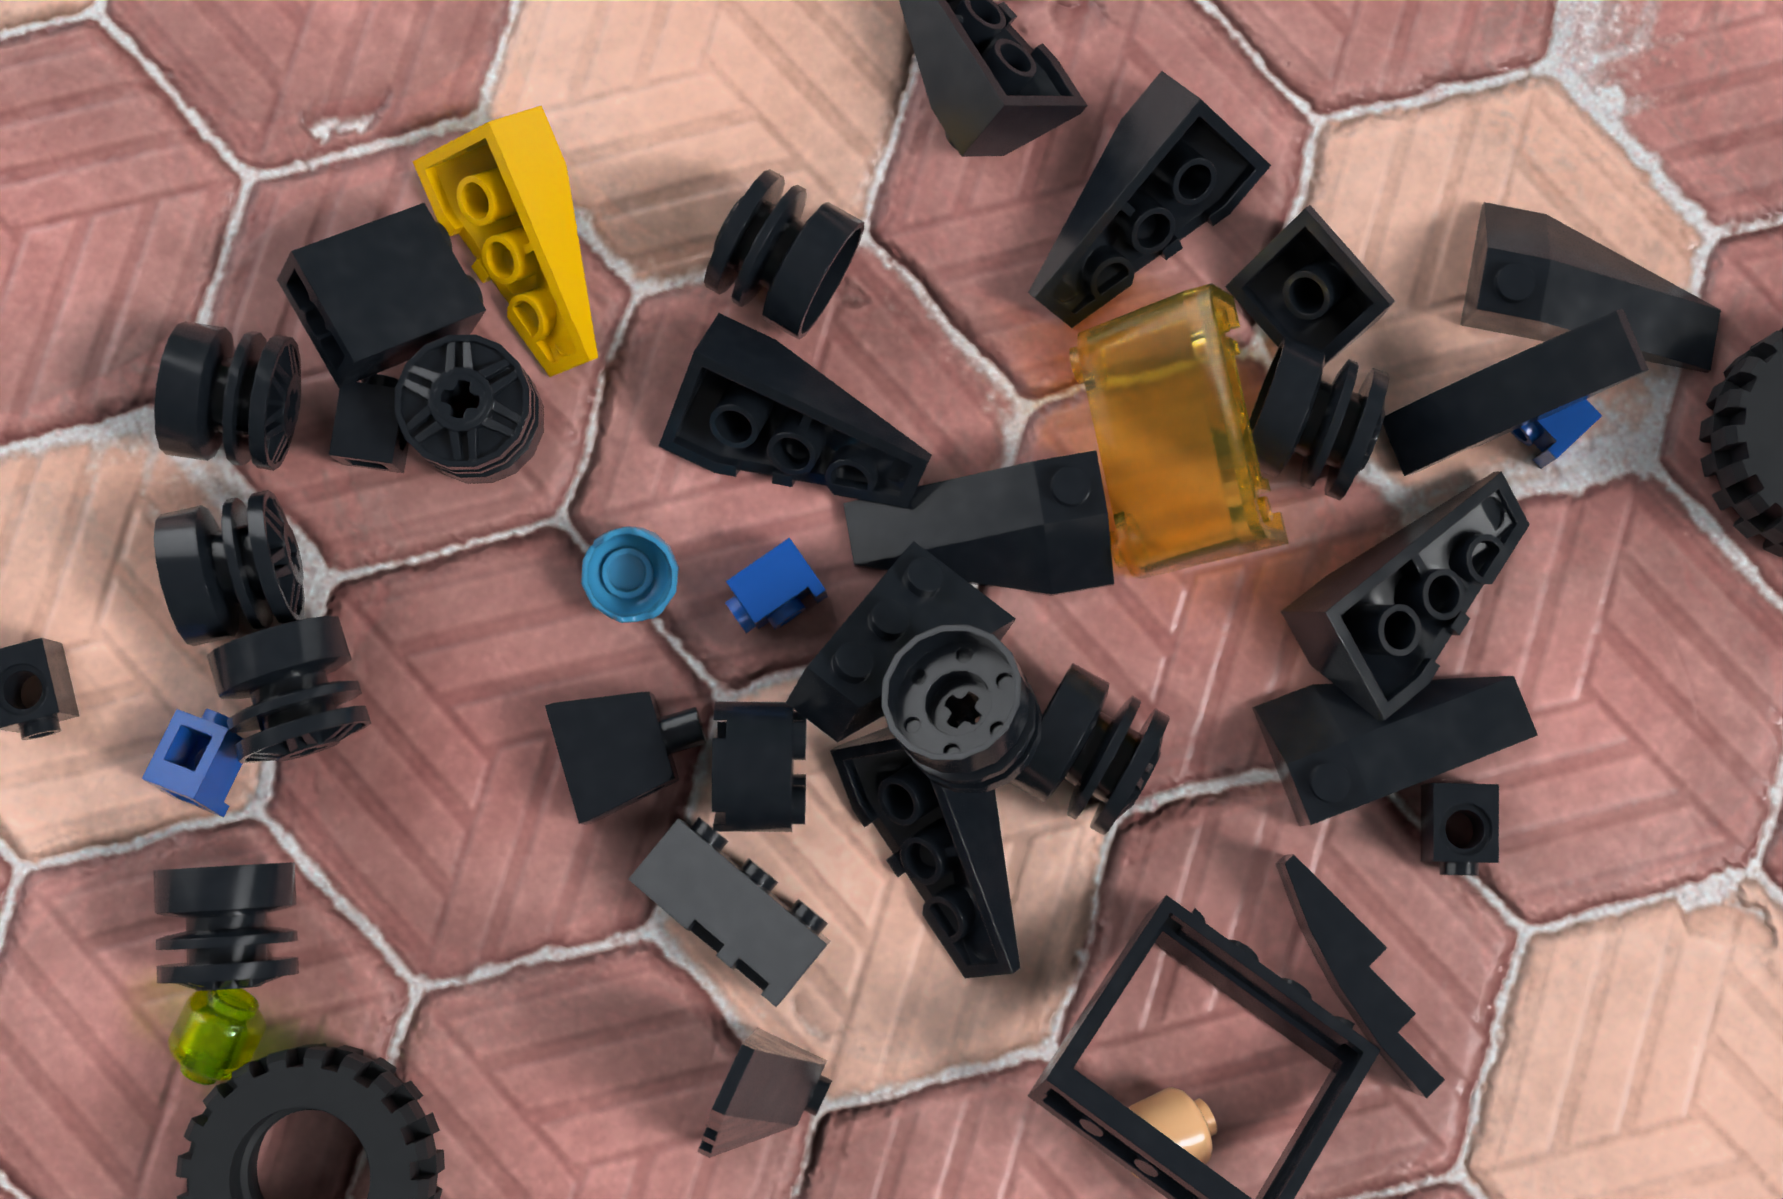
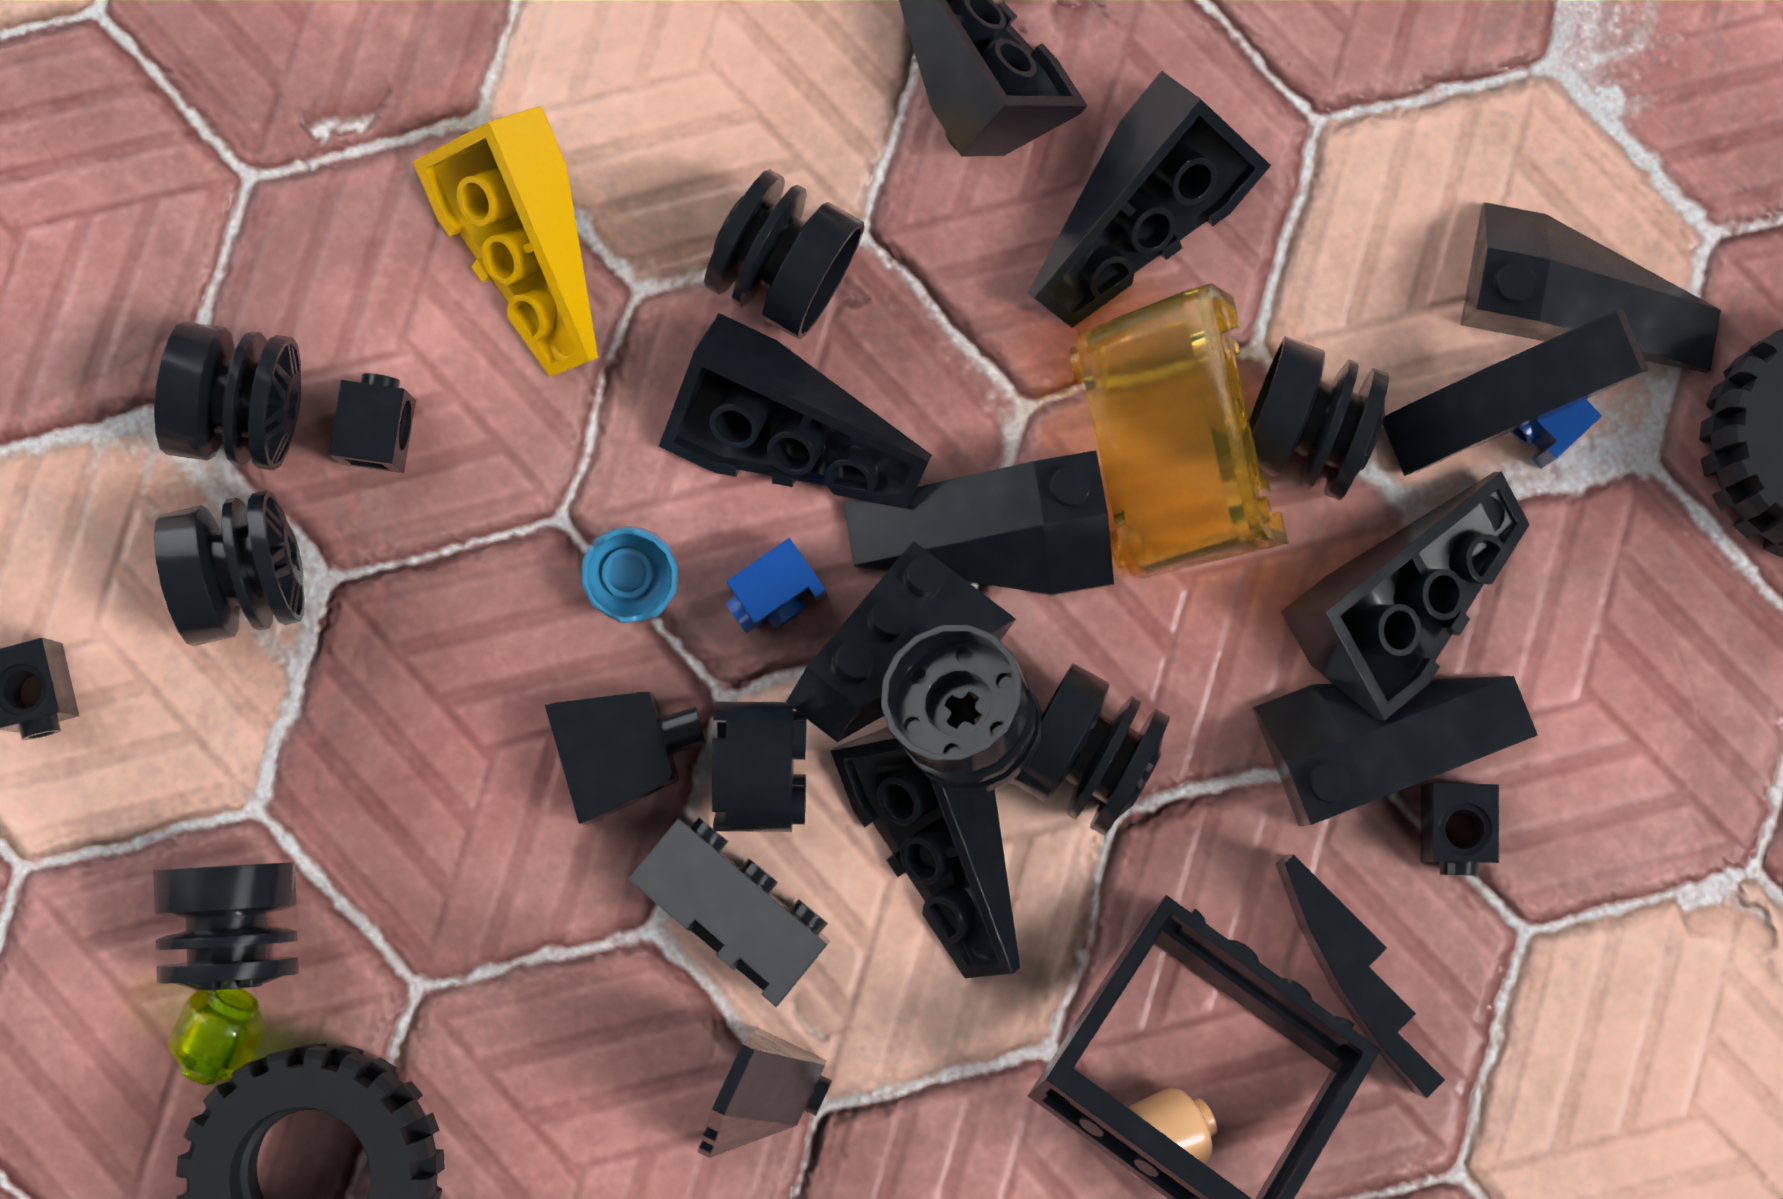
(196, 760): blue brick -> none
(289, 689): black wheel -> none
(380, 293): black brick -> none
(487, 440): black wheel -> none
(1310, 288): black slope -> none

